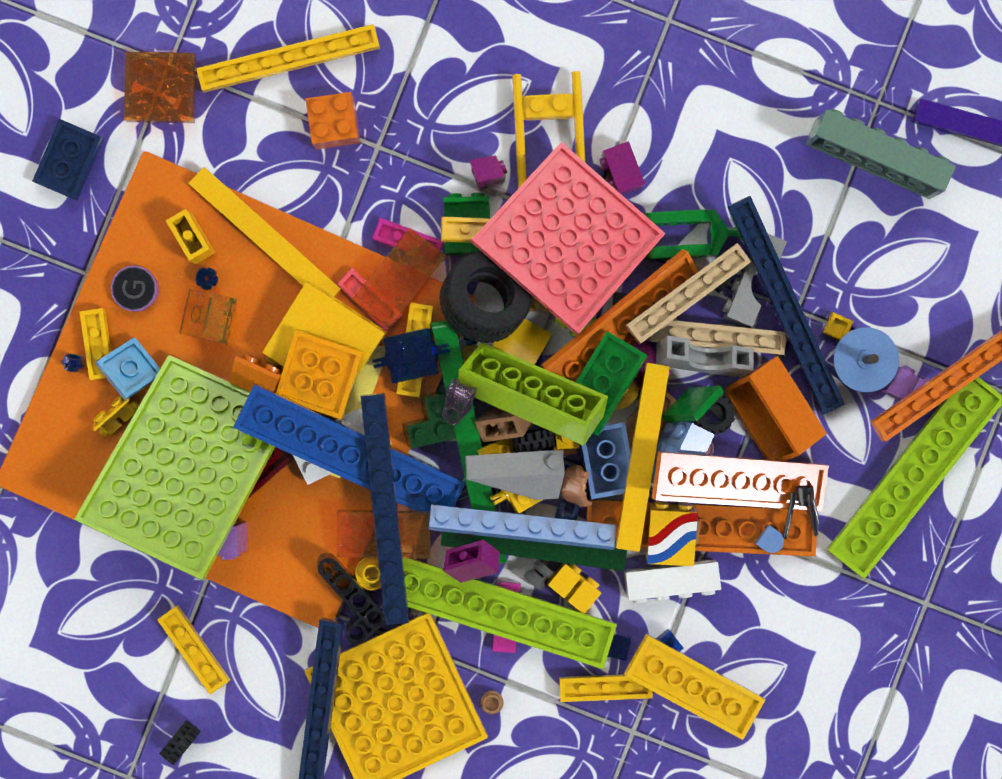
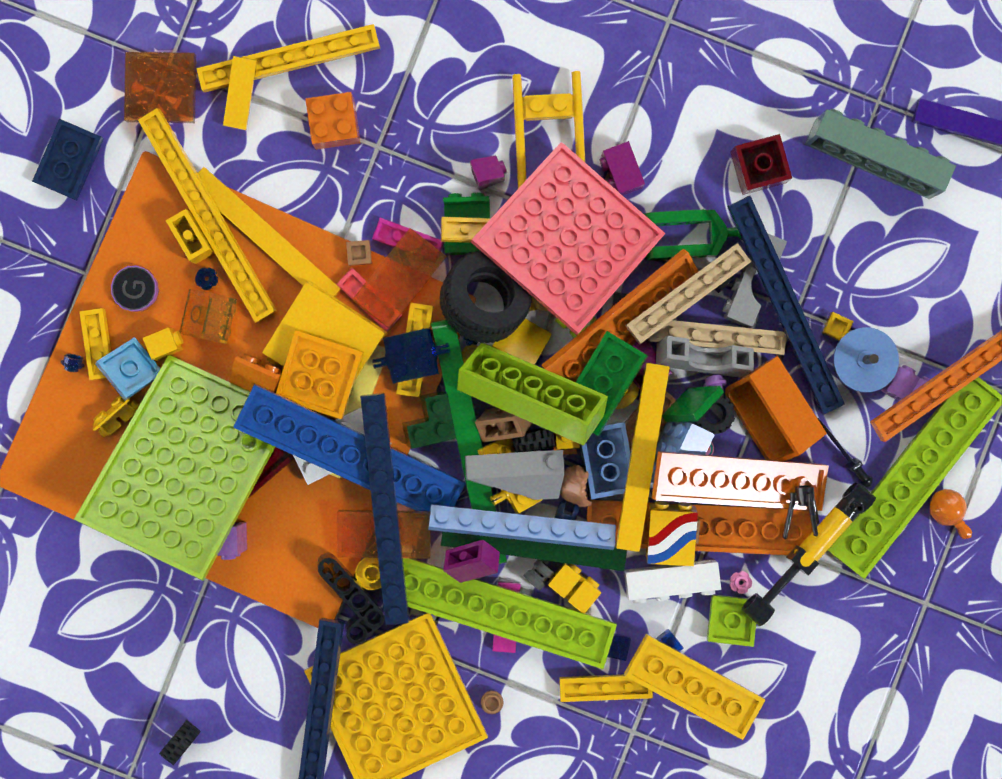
(163, 343): none -> yellow brick
(193, 649): yellow plate -> none
(207, 215): none -> yellow plate
(239, 92): none -> yellow tile
(359, 253): none -> medium nougat plate
(457, 402): piece -> none
(715, 380): none -> medium lavender plate
(729, 623): none -> lime plate
(734, 582): none -> bright pink plate
(761, 164): none -> dark red brick
(770, 540): medium blue tile -> none
(806, 556): none -> black piece
(854, 464): none -> black sword
(949, 509): none -> orange hair

